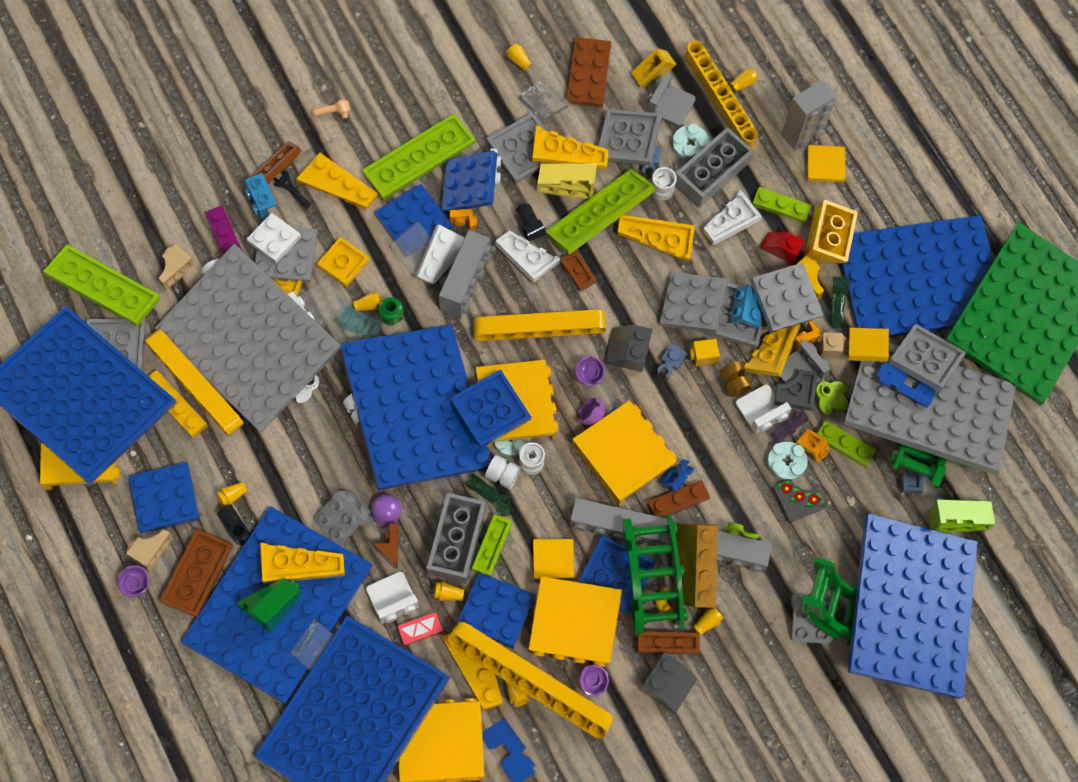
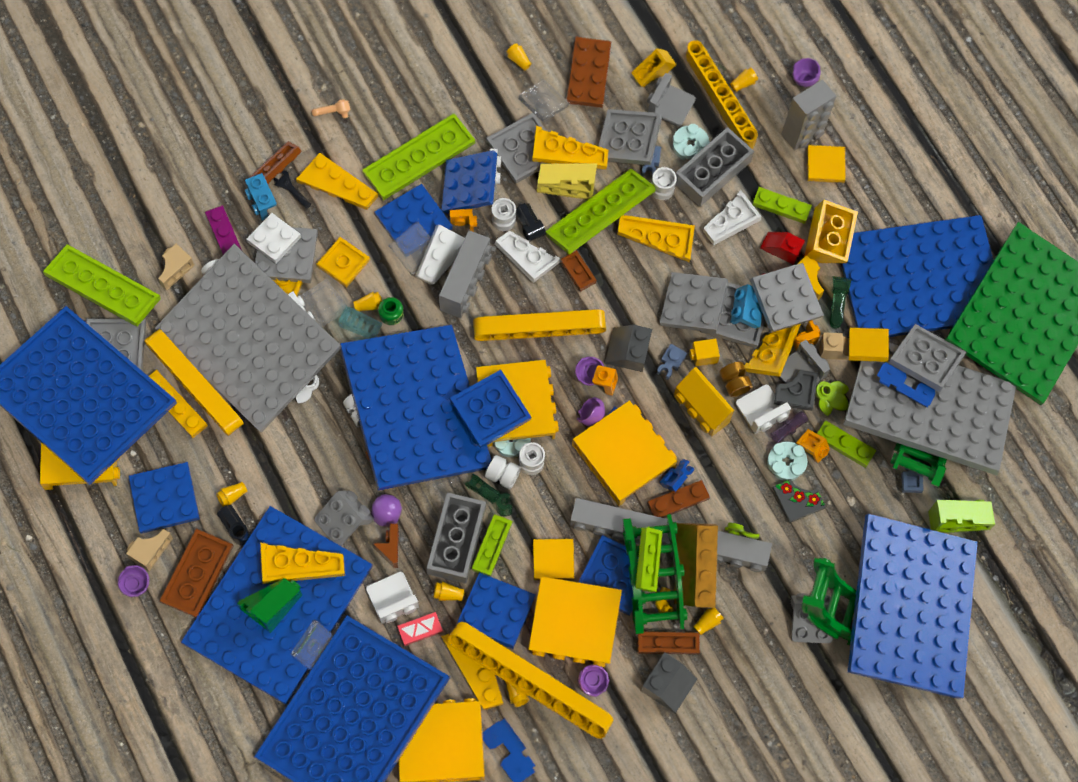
(503, 214): none -> white wheel
(607, 378): none -> light orange bracket
(649, 559): none -> lime plate
(703, 402): none -> yellow slope
(806, 72): none -> medium lavender hair

